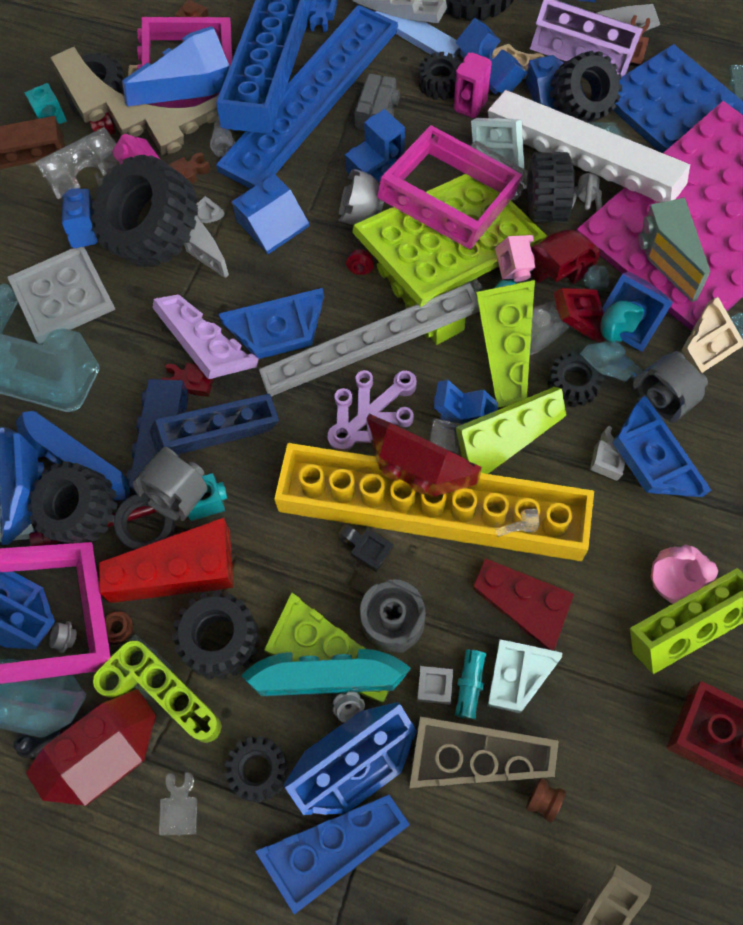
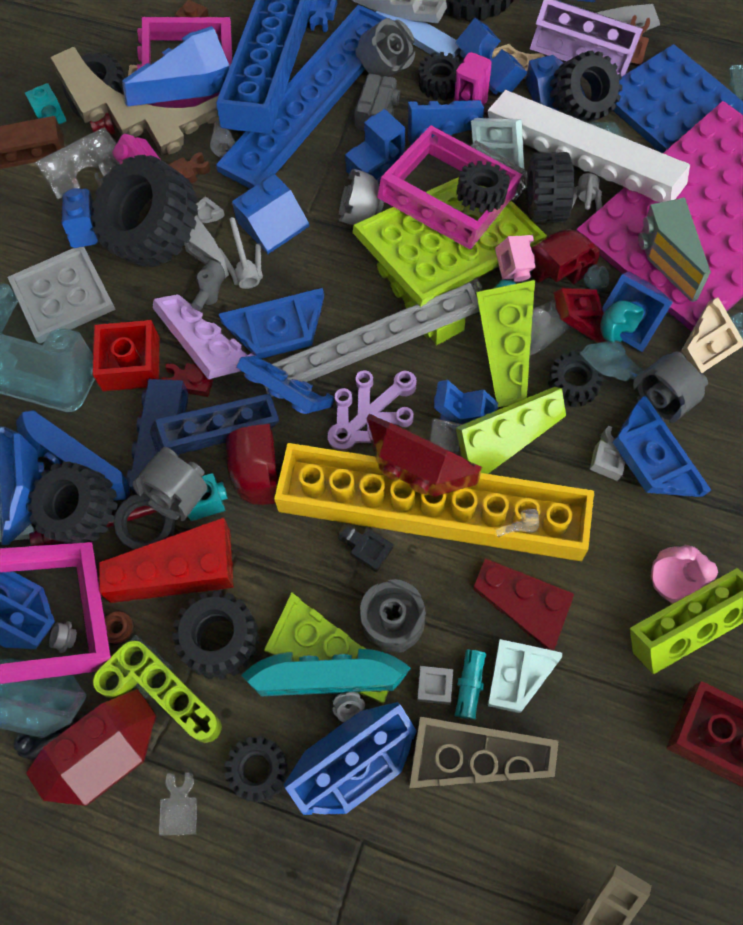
(125, 355): none -> red brick
(208, 283): none -> dark grey piece
(246, 274): none -> light grey plant
(253, 464): none -> dark red brick
(278, 385): none -> blue wing
(322, 855): blue wing -> none
(360, 262): dark red plate -> none
(386, 48): none -> dark grey brick
(447, 118): none -> blue wing
(480, 197): none -> black tyre
(546, 800): copper wheel -> none

